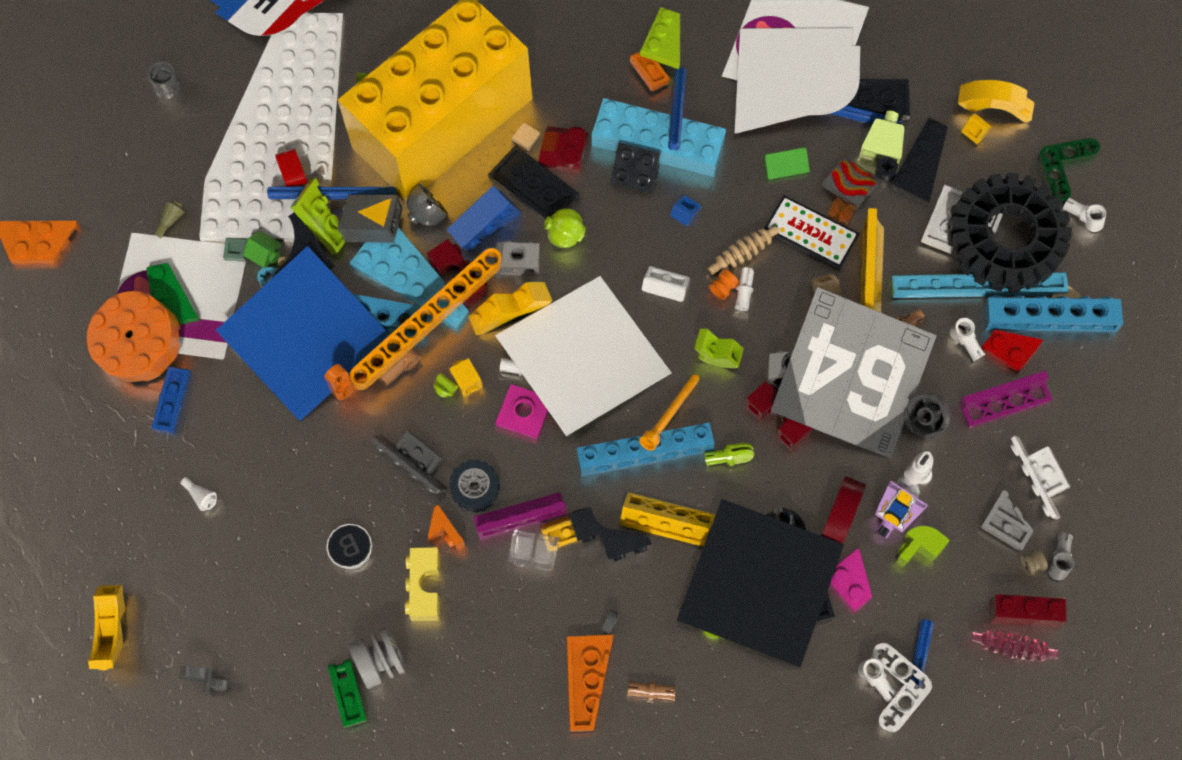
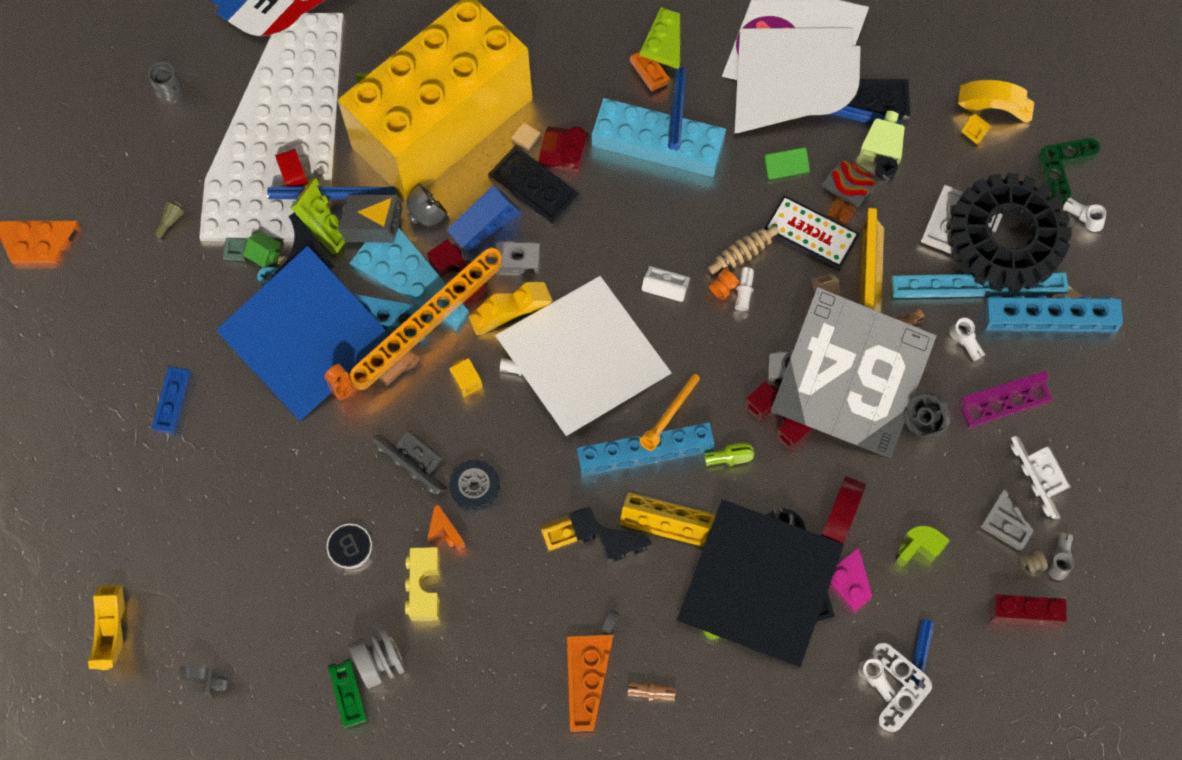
(133, 337): orange piece -> none
(168, 291): green wing -> none
(203, 497): white cone -> none
(205, 278): white sticker -> none
(444, 386): lime plate -> none
(520, 515): magenta fence -> none
(522, 550): clear piece -> none
(527, 426): dark pink piece -> none
(565, 228): lime plant -> none
(635, 167): black plate -> none
(685, 210): blue slope -> none
(718, 352): lime brick -> none
(897, 510): torso -> none
(917, 473): white piece -> none
(920, 166): black wing -> none
(1011, 349): red wing -> none
(1014, 645): clear pink piece -> none

